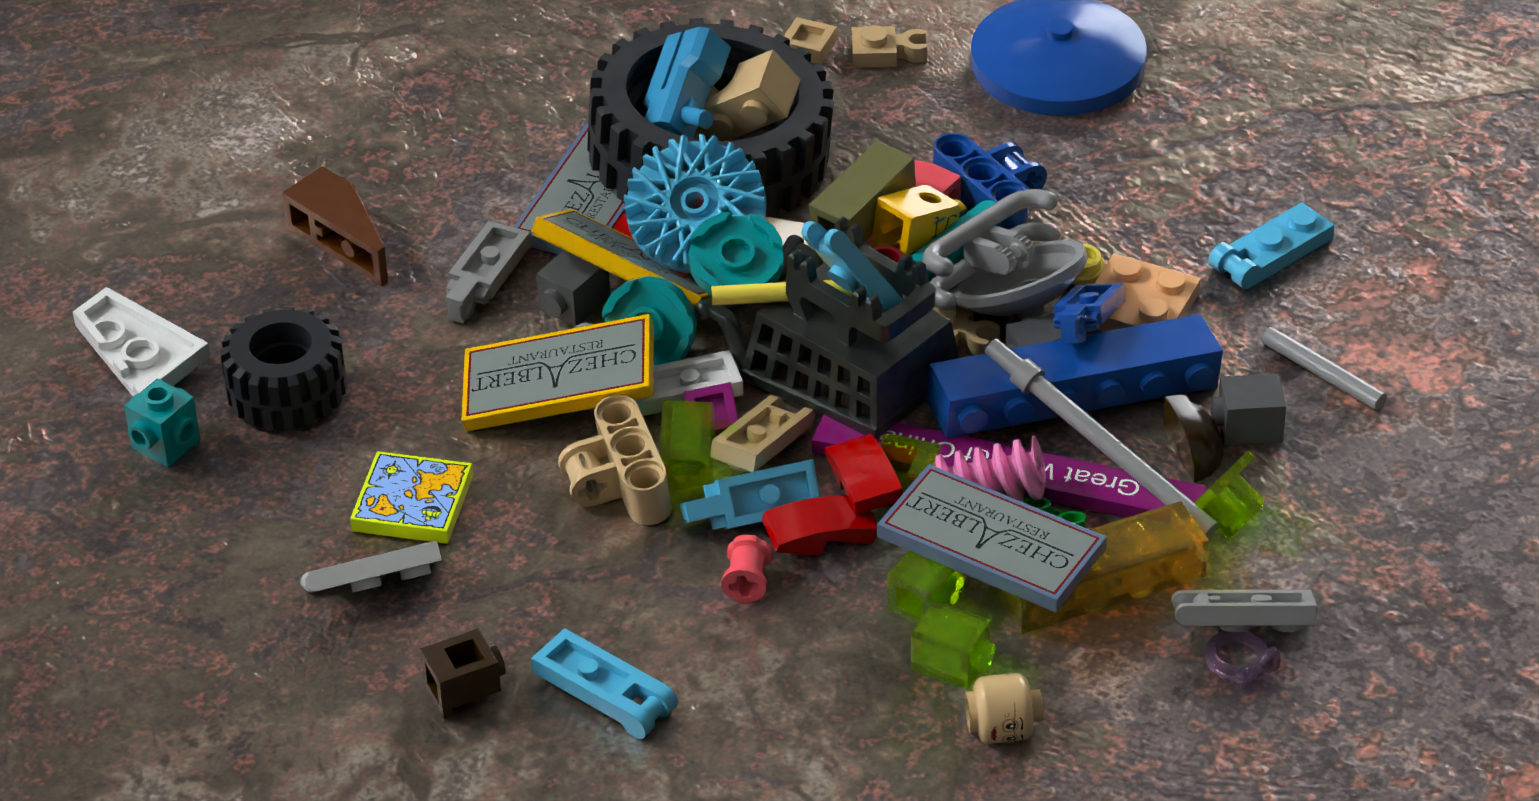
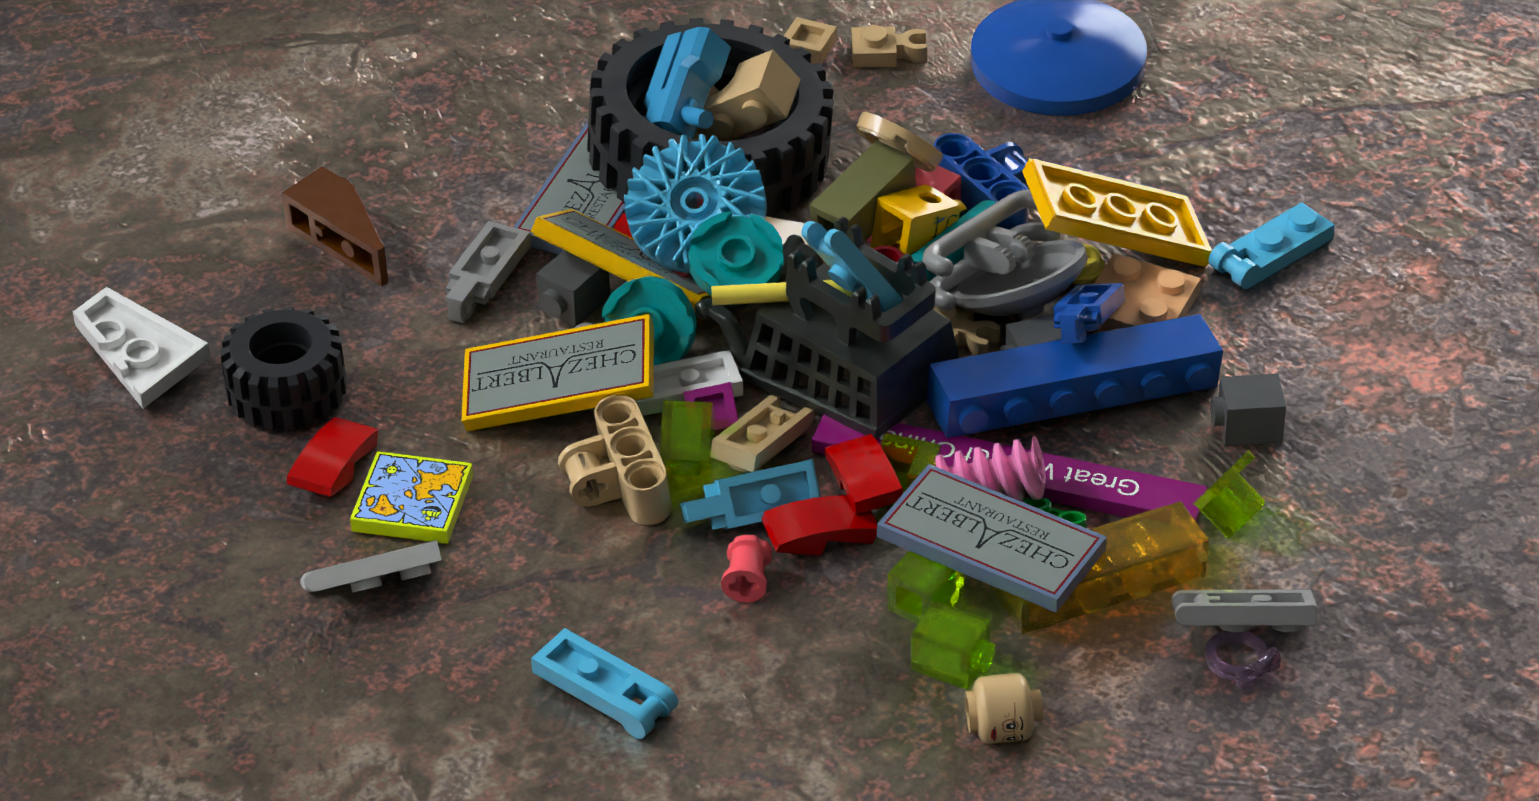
(162, 422): teal brick -> none
(330, 456): none -> red slope
(461, 670): dark brown brick -> none
(877, 128): none -> tan tile
(1030, 378): light grey bar -> none
(1116, 212): none -> yellow tile
(1192, 436): dark brown brick -> none
(1324, 368): light grey bar -> none

